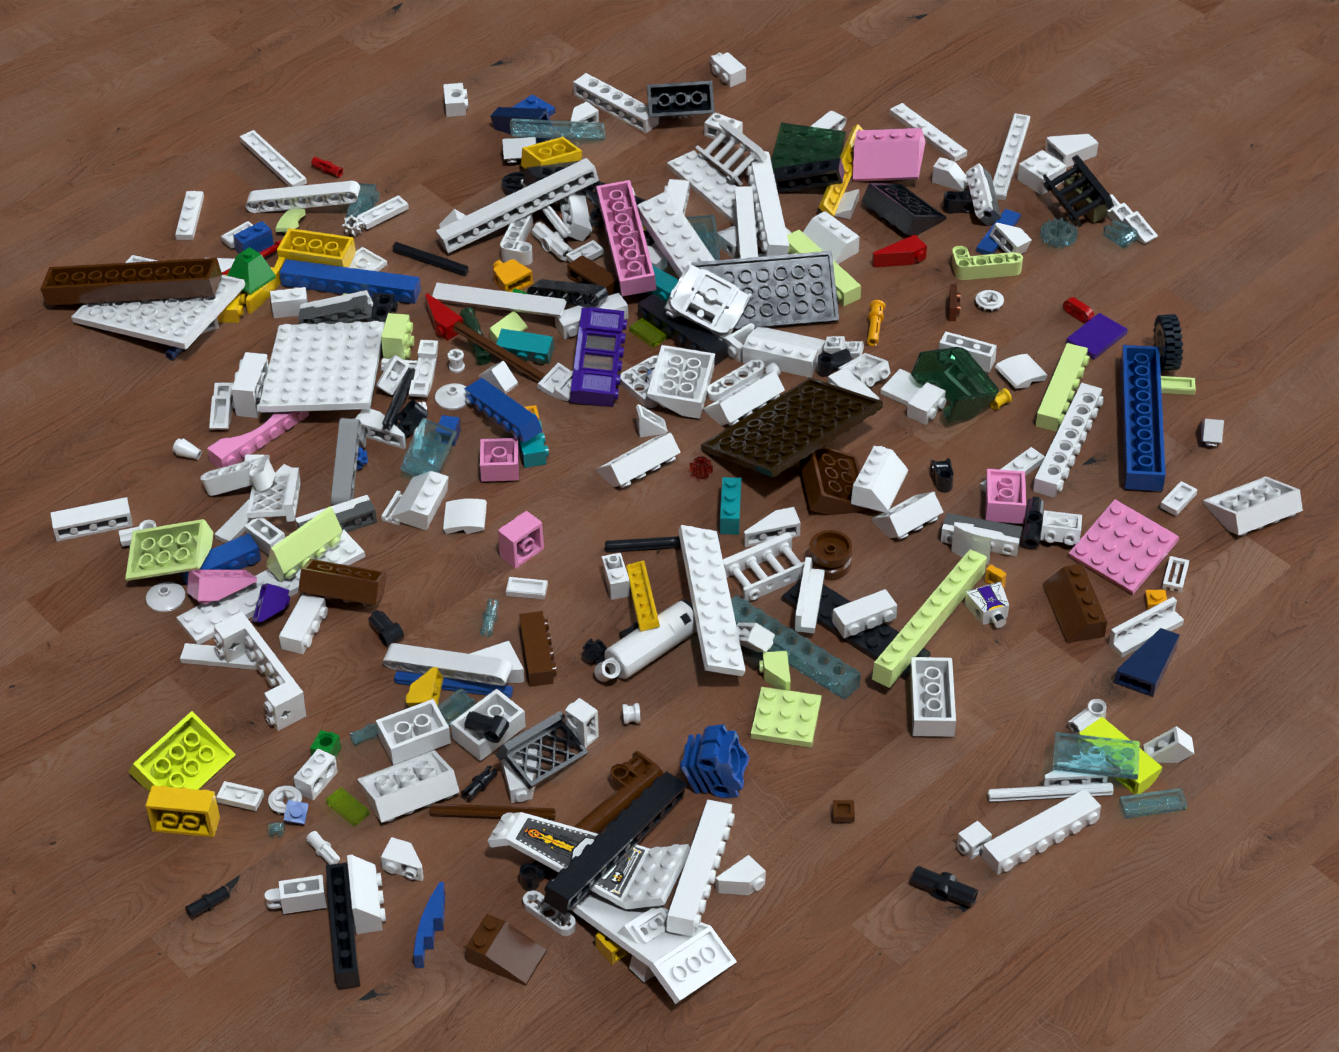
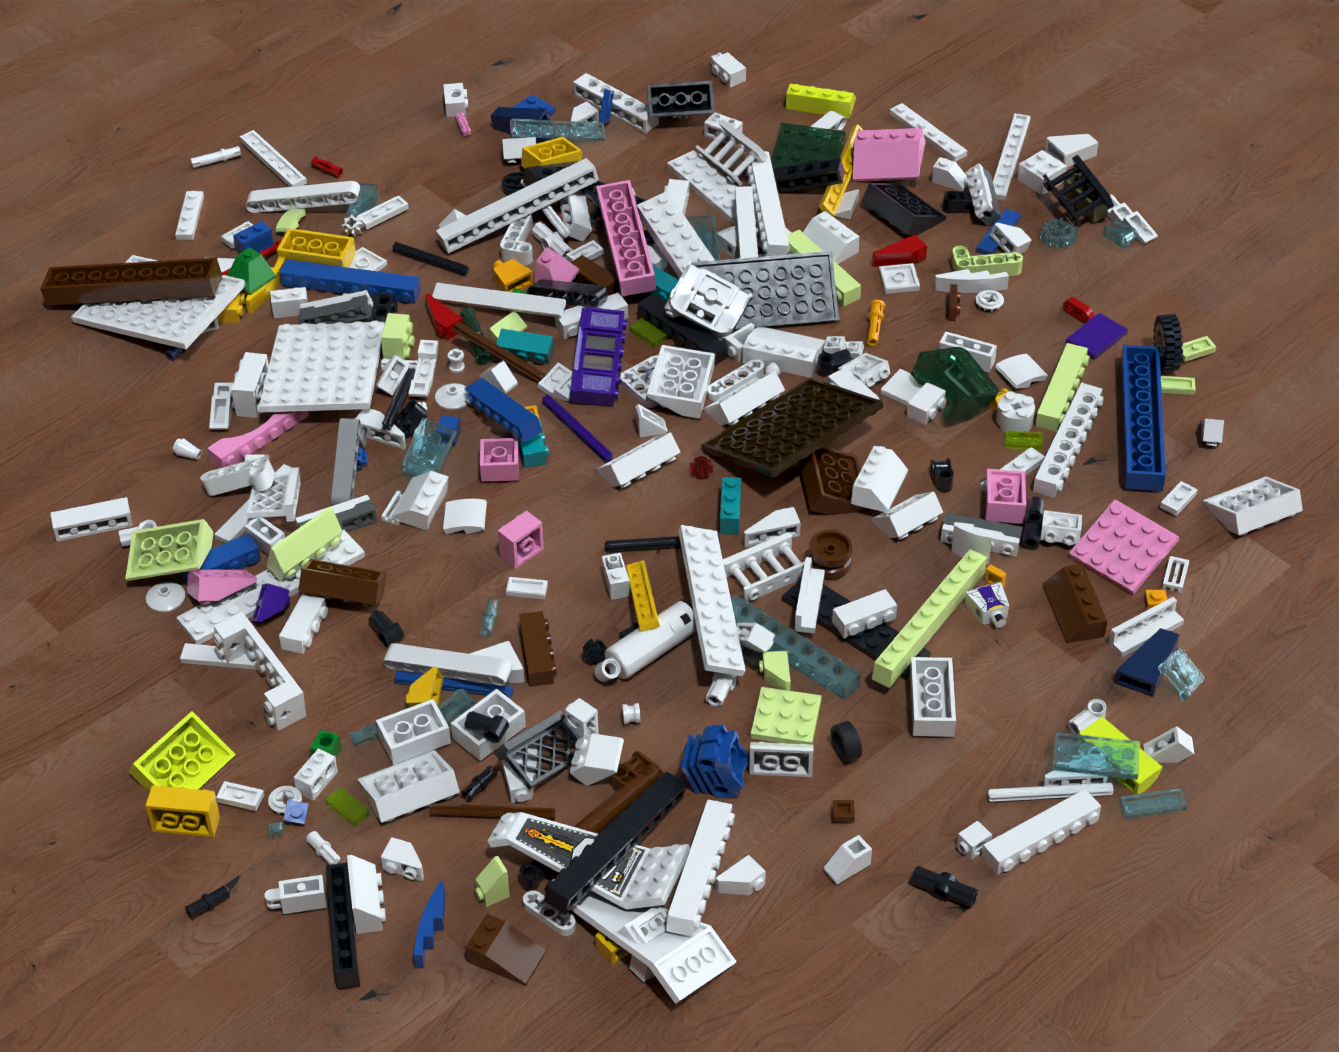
(221, 155): none -> white pin
(463, 124): none -> bright pink axle
(492, 883): none -> yellowish green slope
(554, 267): none -> bright pink slope
(577, 428): none -> dark purple axle
(596, 758): none -> white slope
(606, 106): none -> blue tile
(720, 687): none -> white piece
(781, 759): none -> white slope
(819, 100): none -> neon yellow slope
(846, 741): none -> black tyre
(849, 860): none -> white slope
(899, 278): none -> white tile
(971, 282): none -> white slope
(1015, 412): none -> white brick
(1024, 440): none -> clear neon green tile
(1184, 670): none -> clear light blue plate
(1197, 348): none -> yellowish green plate

